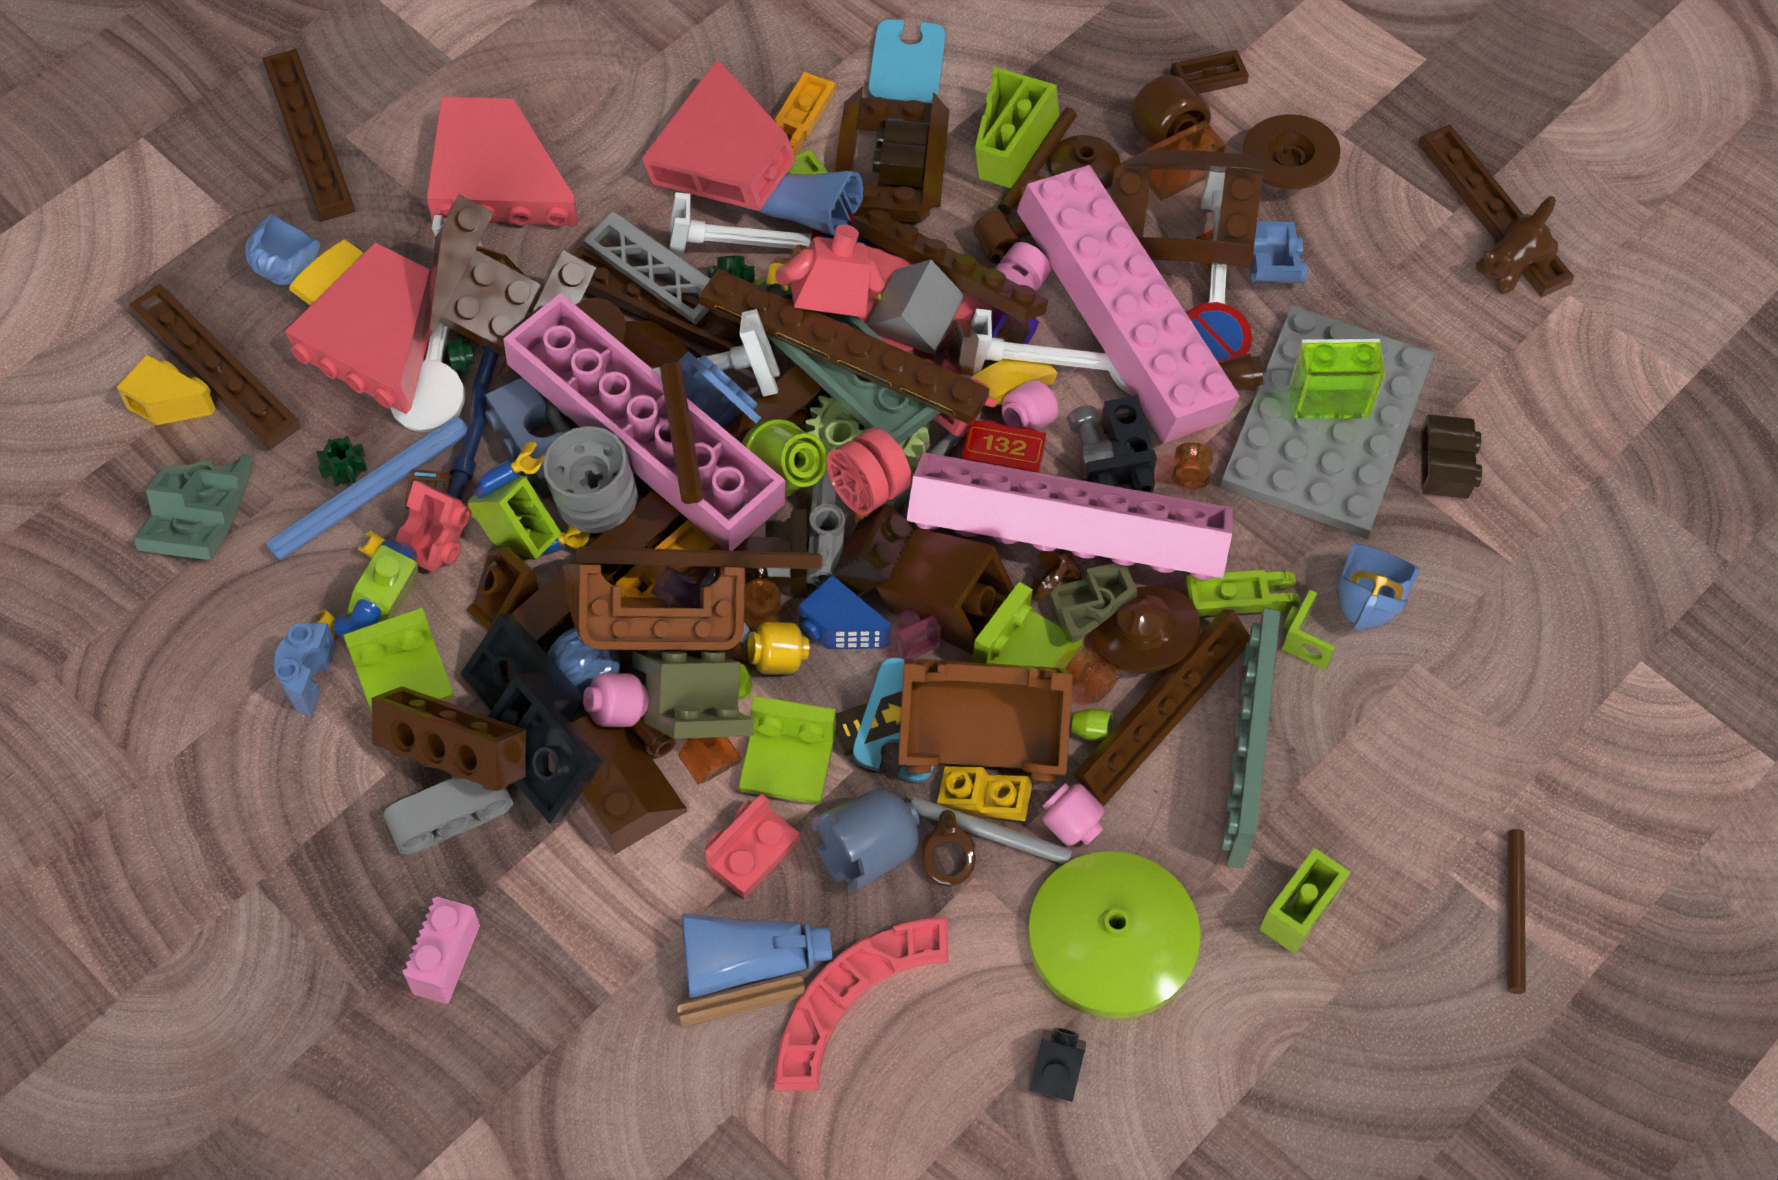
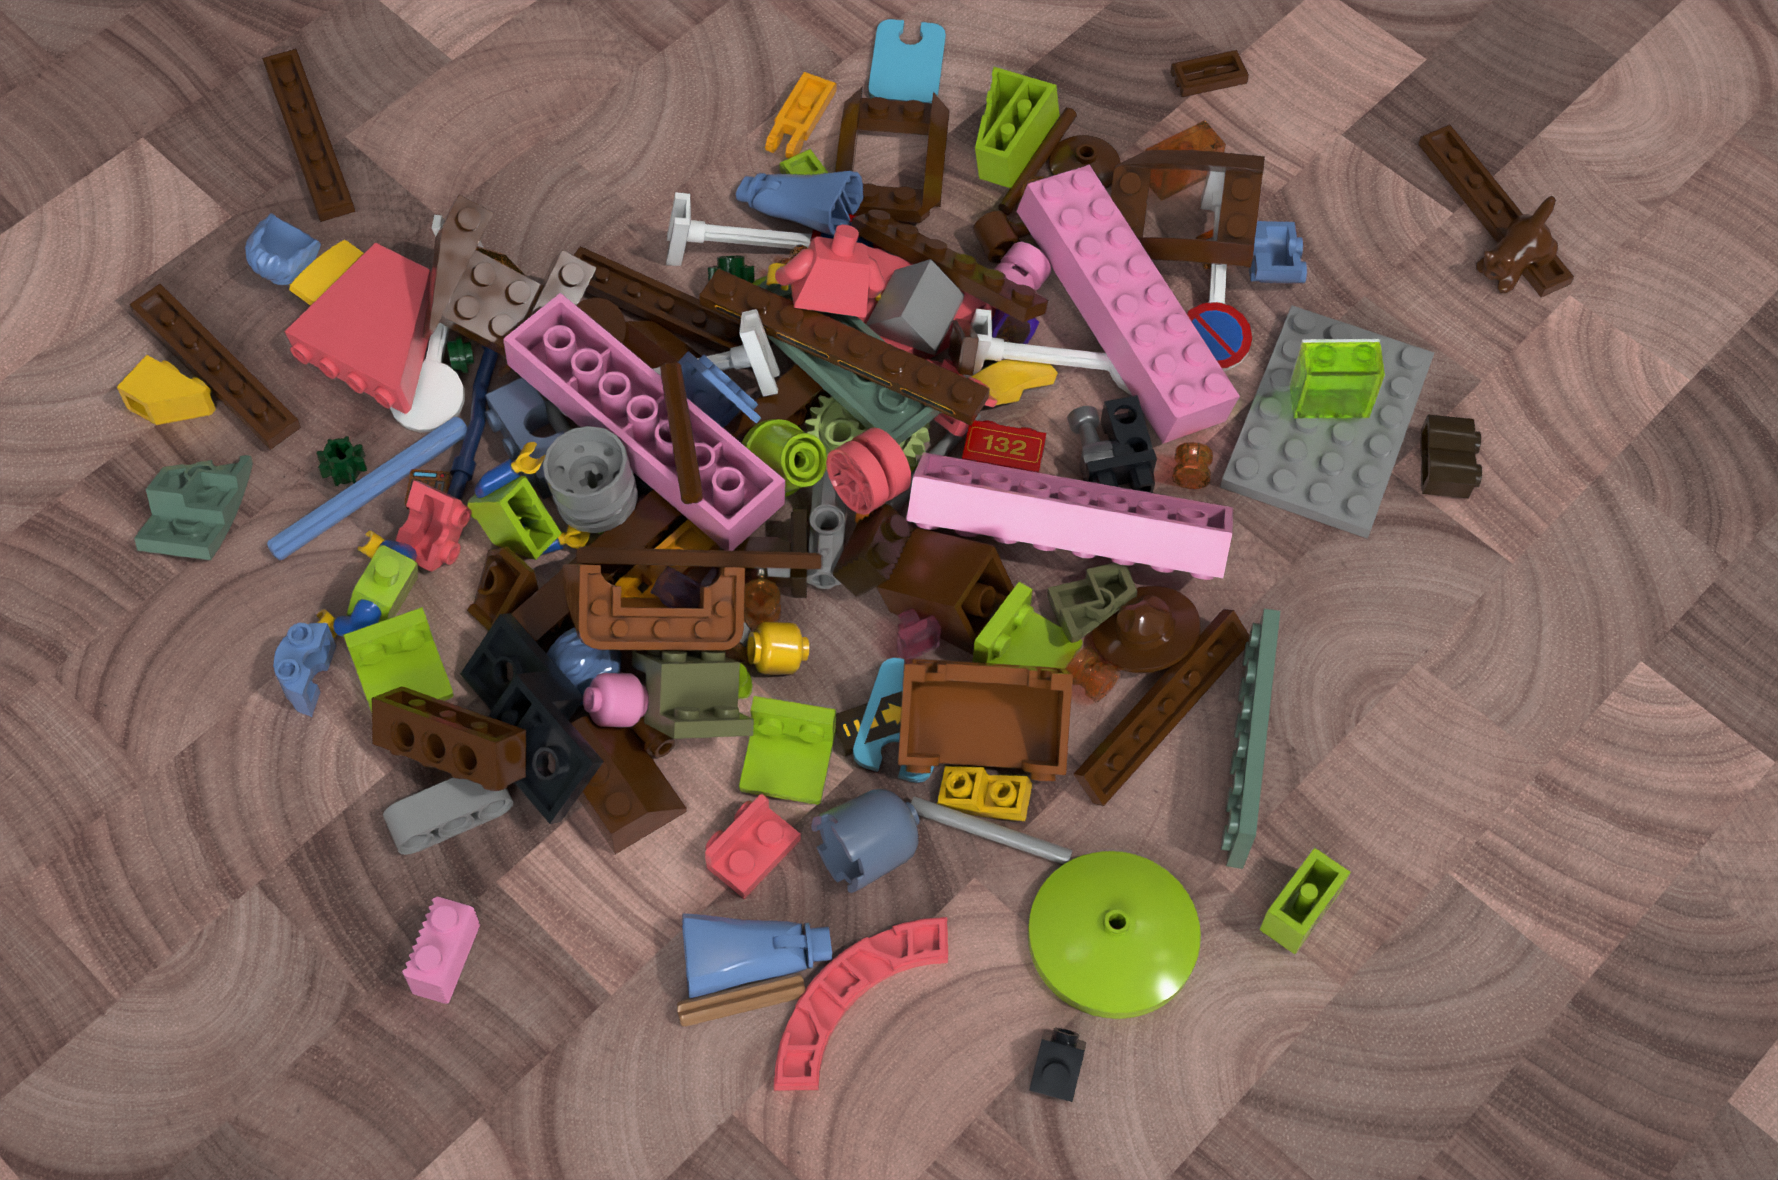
(498, 162): coral slope -> none
(656, 260): light grey fence -> none
(708, 757): clear orange slope -> none
(721, 145): coral slope -> none
(842, 619): blue slope -> none
(902, 152): dark brown brick -> none
(948, 831): reddish brown piece -> none
(1030, 406): bright pink head -> none
(1053, 569): reddish brown piece -> none
(1073, 814): bright pink head -> none
(1092, 724): lime hose -> none
(1167, 108): reddish brown head -> none
(1242, 592): lime hinge -> none
(1244, 372): reddish brown cone -> none
(1295, 149): reddish brown hat -> none
(1296, 638): lime bracket -> none
(1374, 586): medium blue helmet -> none
(1516, 912): reddish brown bar -> none

